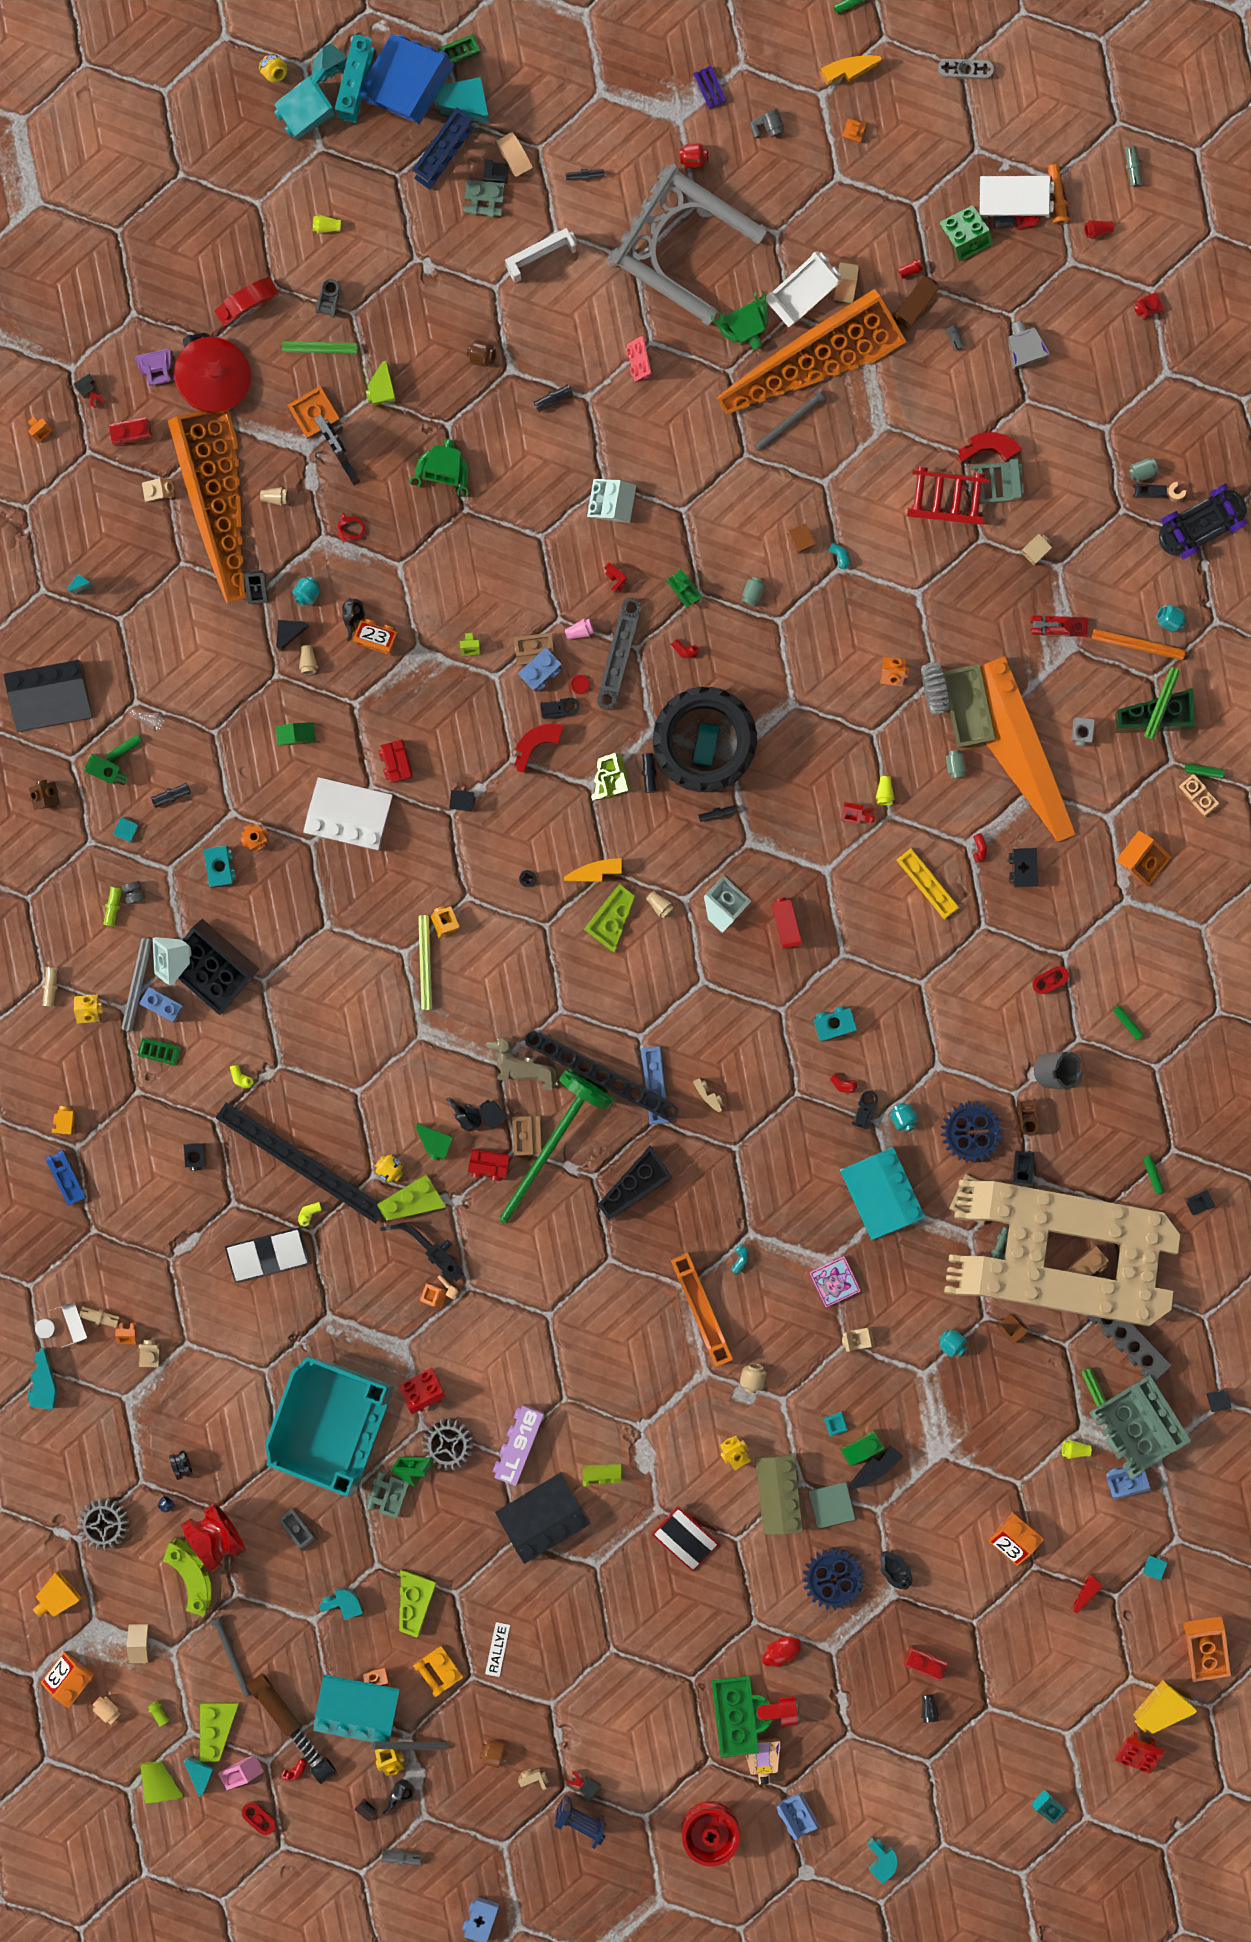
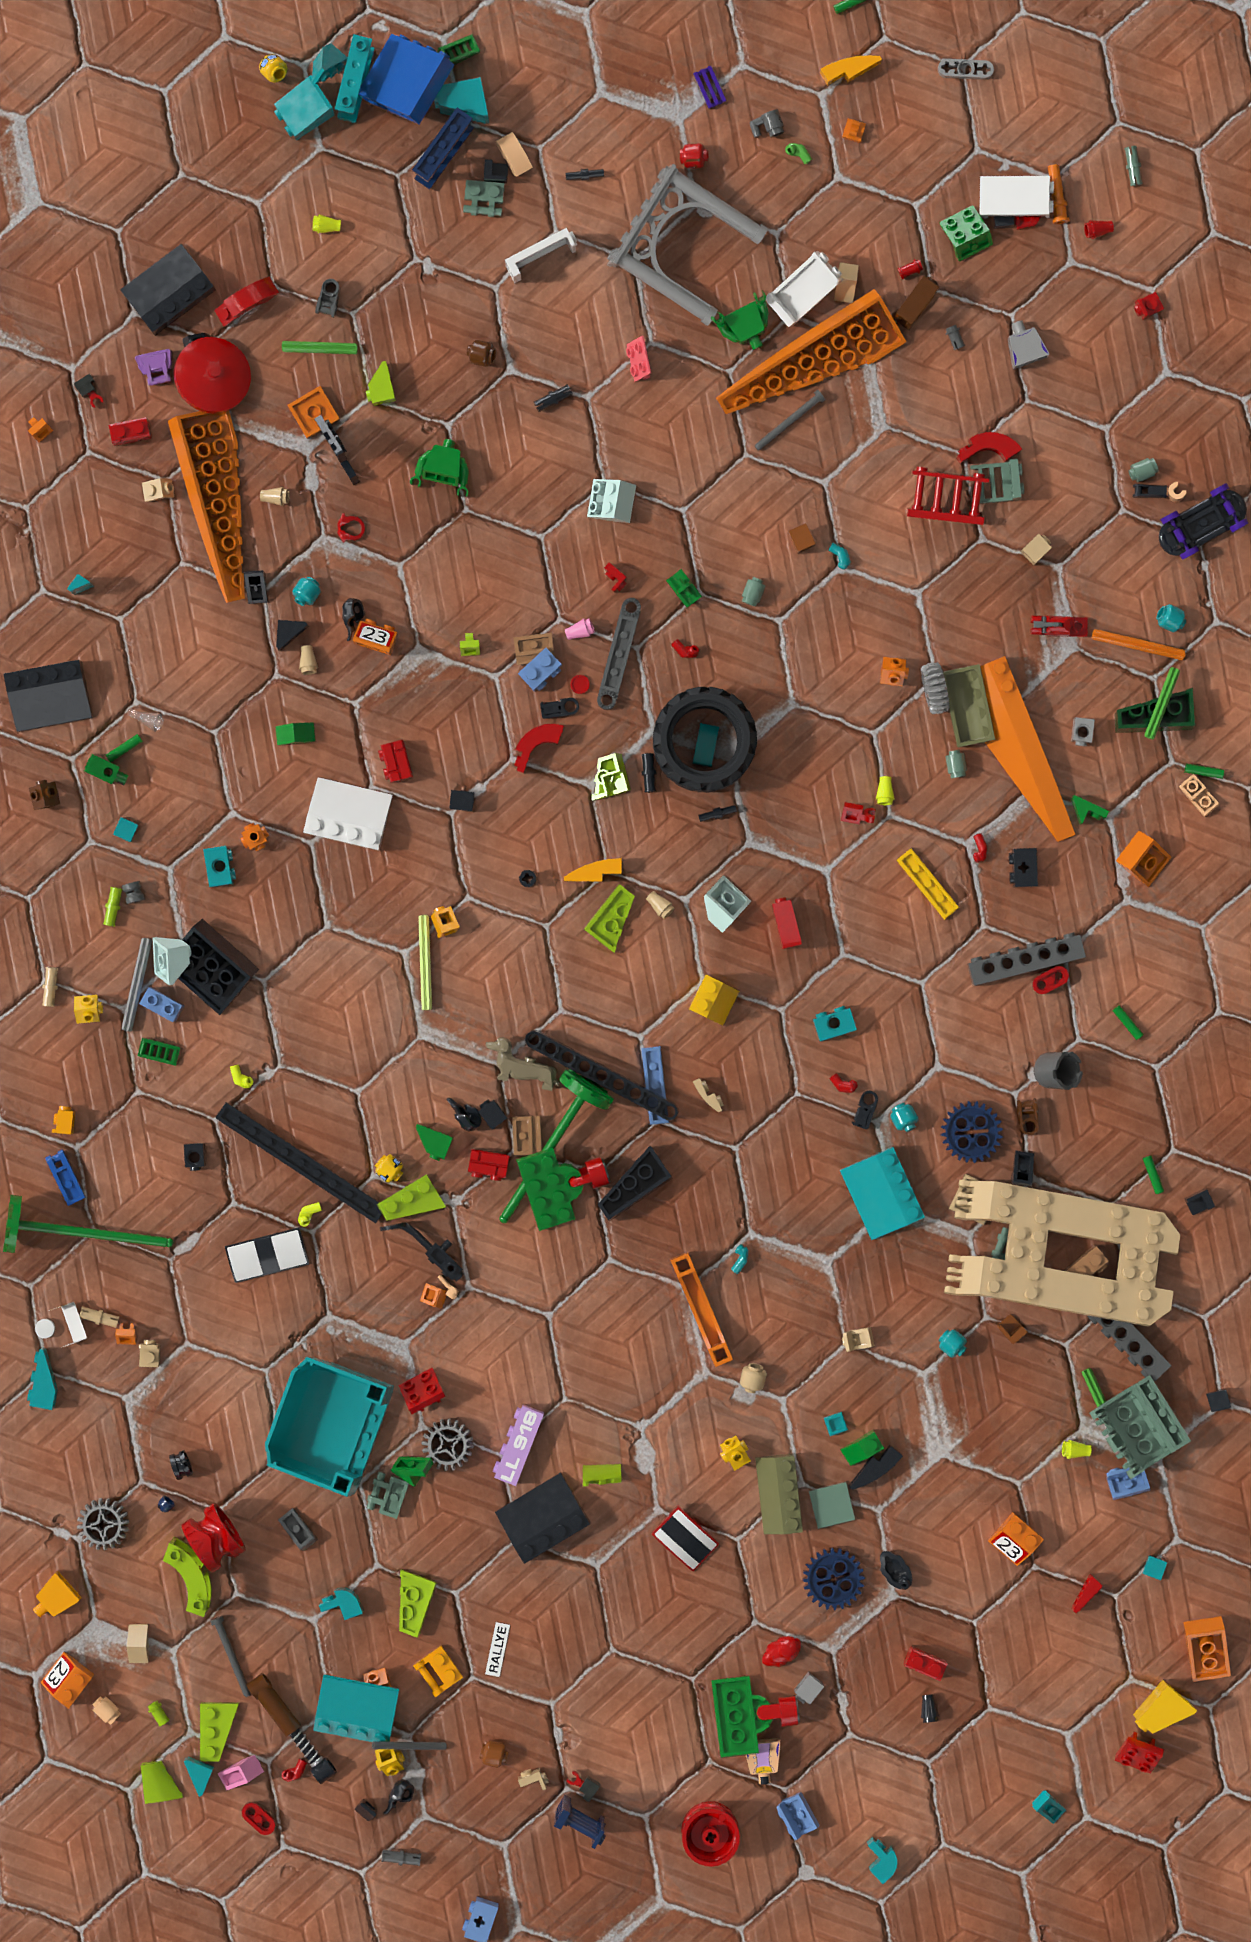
(14, 1223): none -> green piece
(168, 289): none -> black slope
(171, 795): black pin -> none
(555, 1186): none -> green plate
(713, 1000): none -> yellow slope
(798, 150): none -> bright green arm
(808, 1688): none -> light grey brick
(834, 1281): tile -> none
(979, 976): none -> dark grey brick
(1082, 807): none -> green slope

